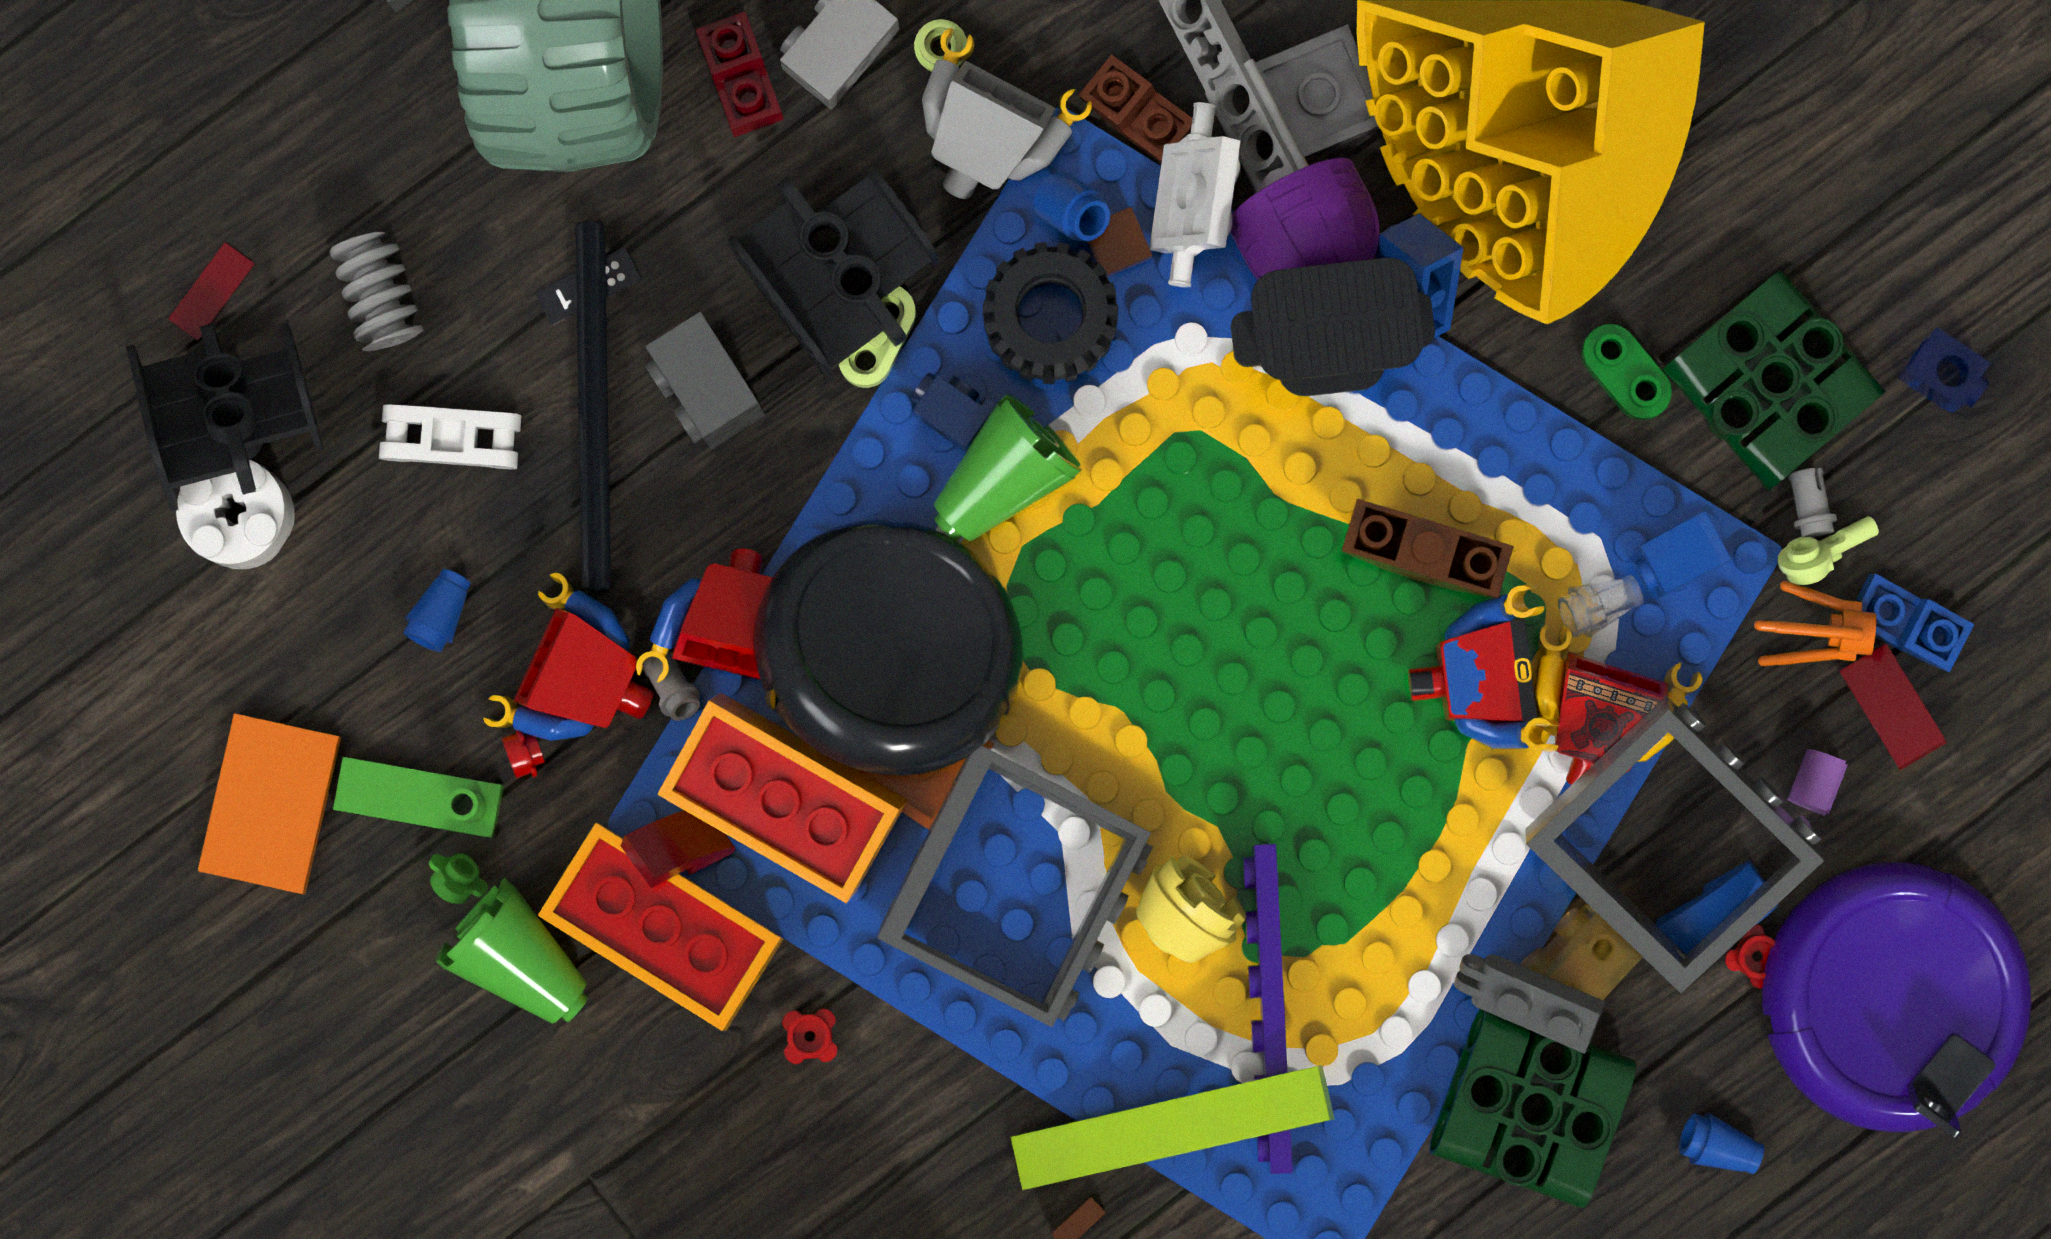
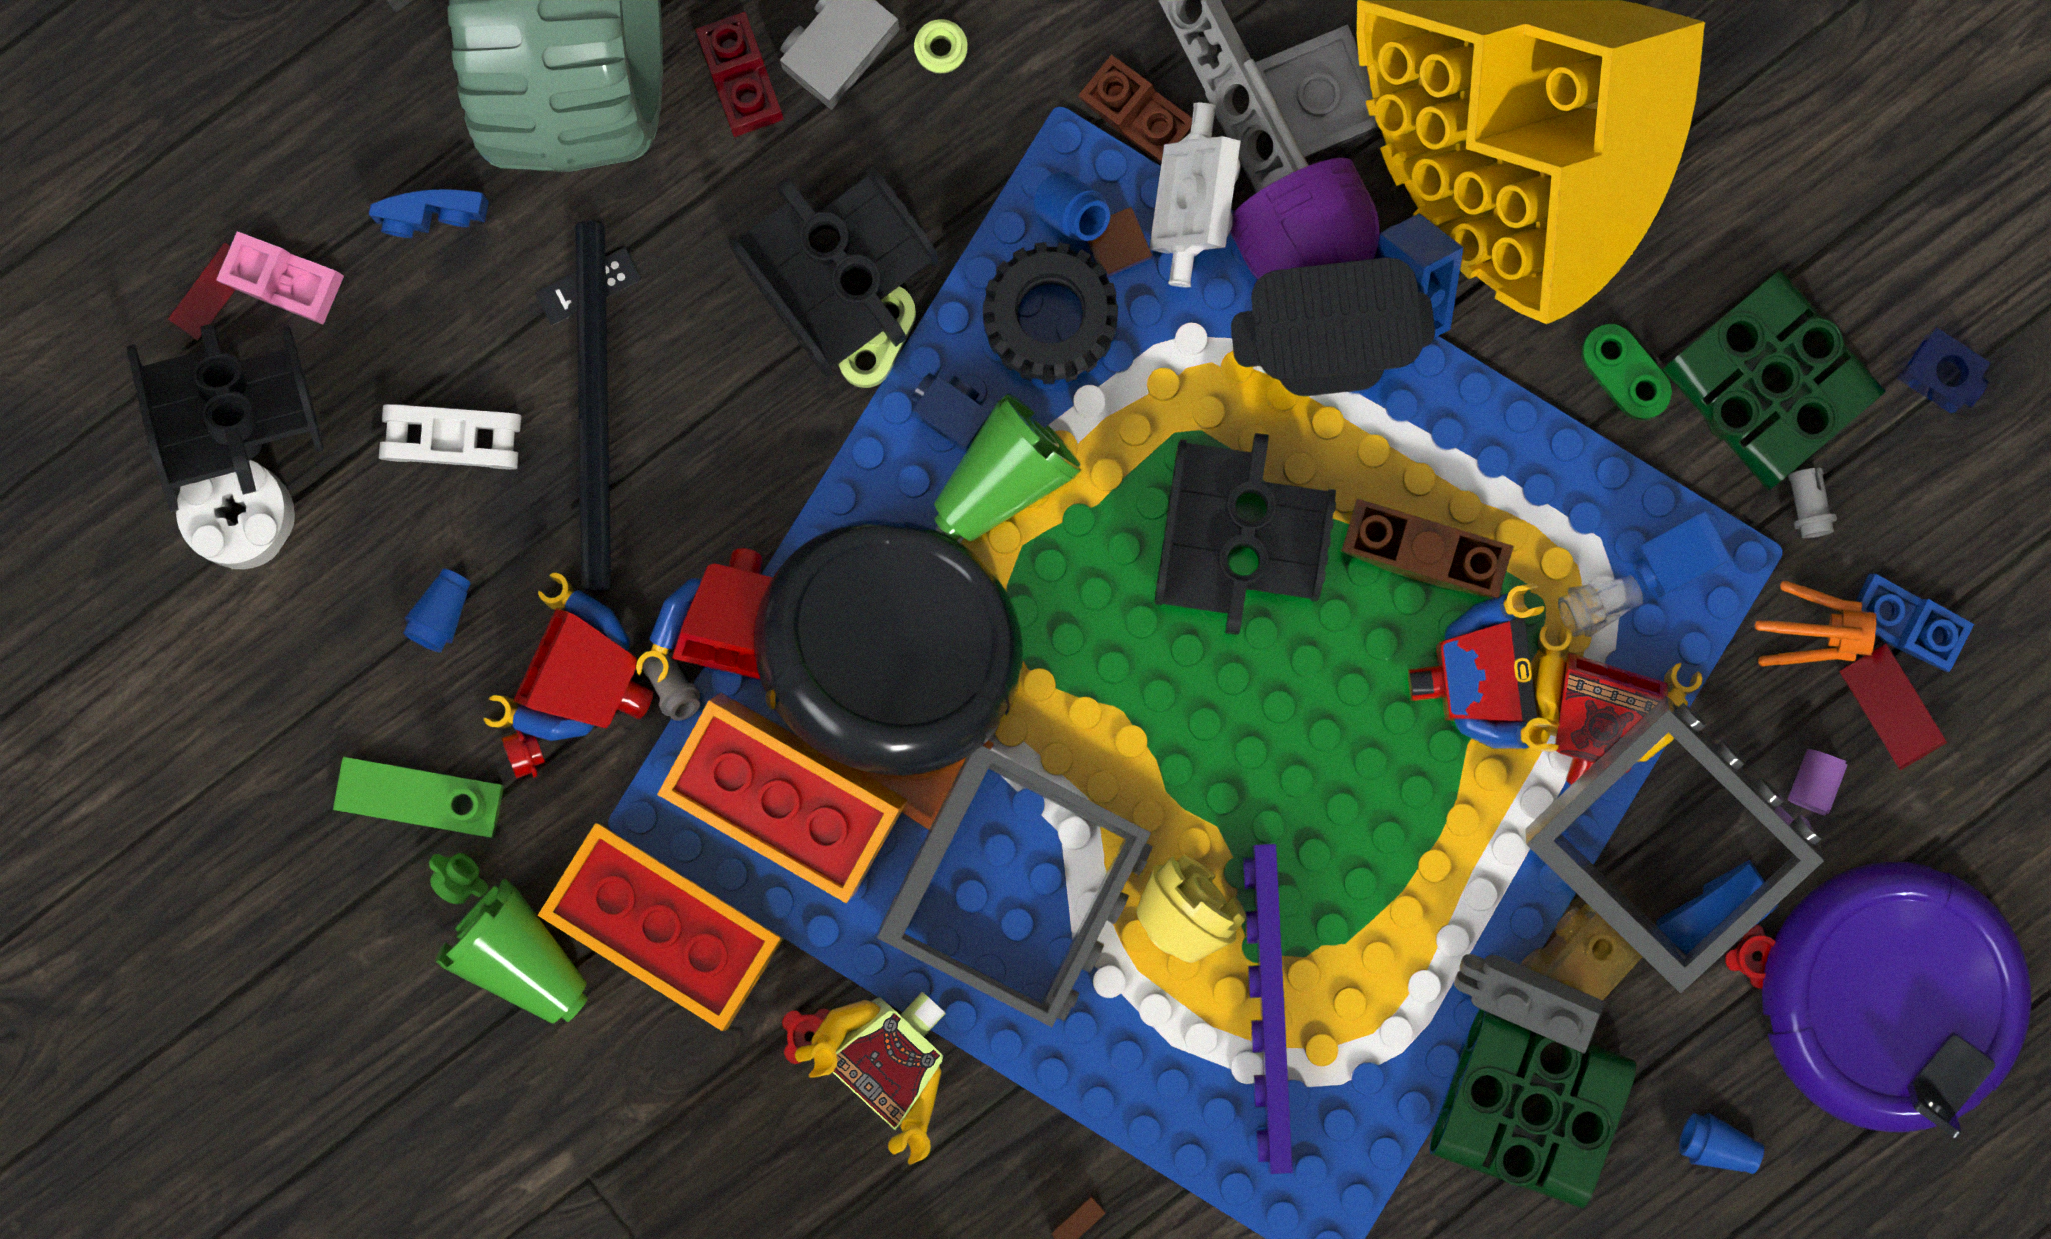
(269, 804): orange tile -> none
(280, 278): none -> bright pink slope
(375, 291): light grey piece -> none
(414, 210): none -> blue slope
(675, 845): dark red slope -> none
(705, 380): dark grey brick -> none
(884, 1063): none -> torso
(987, 125): light grey torso -> none
(1173, 1127): lime tile -> none
(1205, 528): none -> black piece
(1811, 560): yellowish green plate -> none

